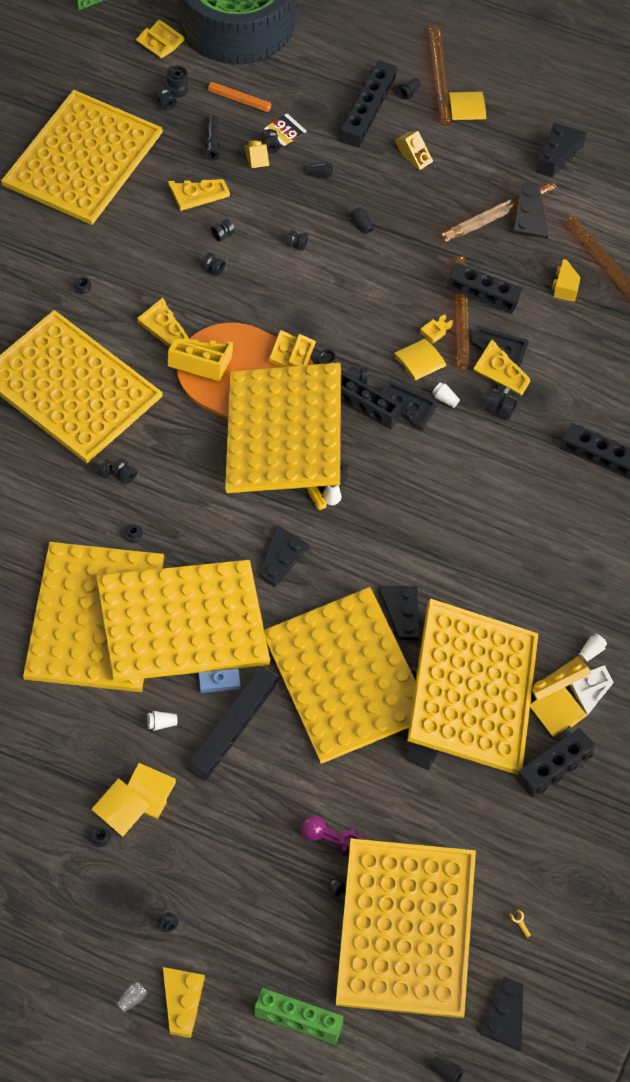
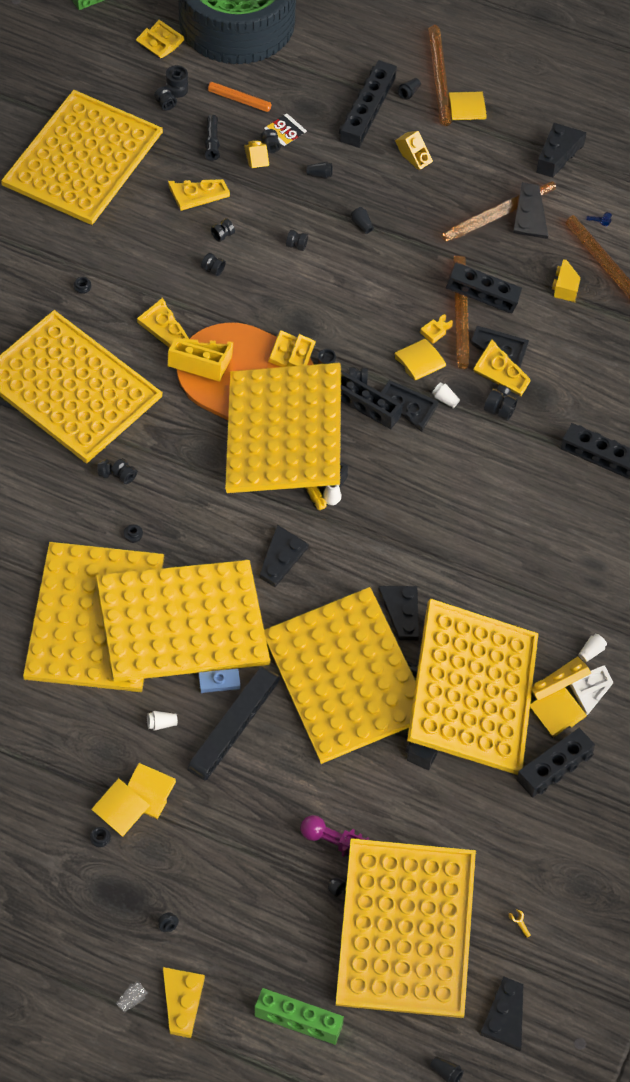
(604, 220): none -> clear blue hand

